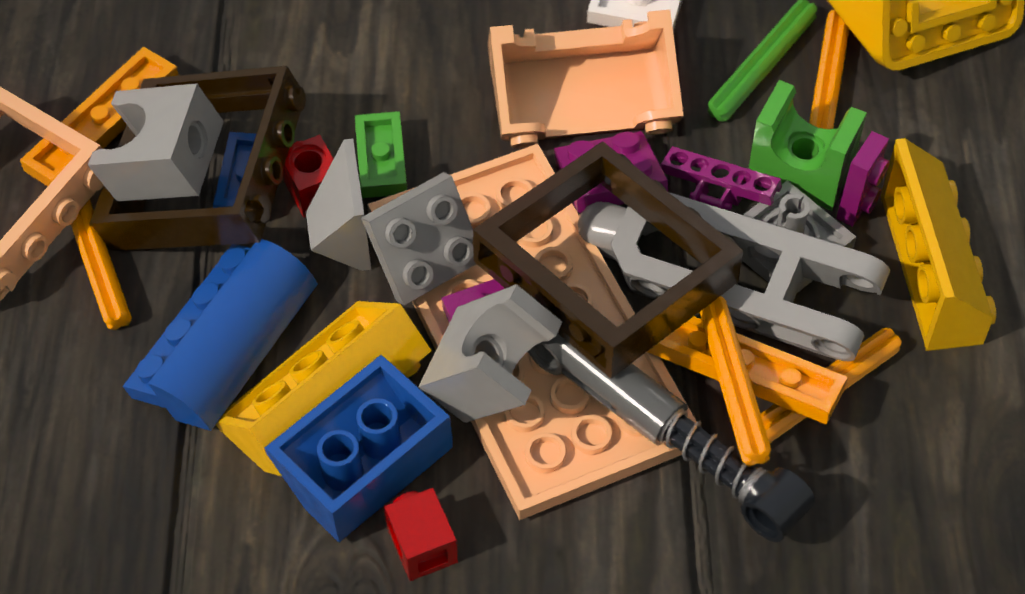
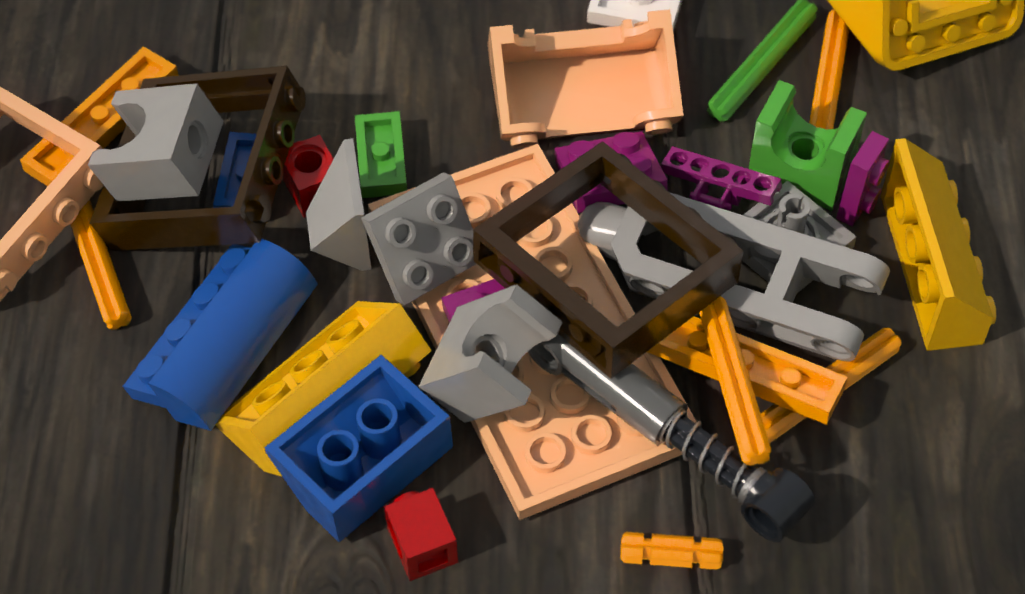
(671, 550): none -> light orange axle

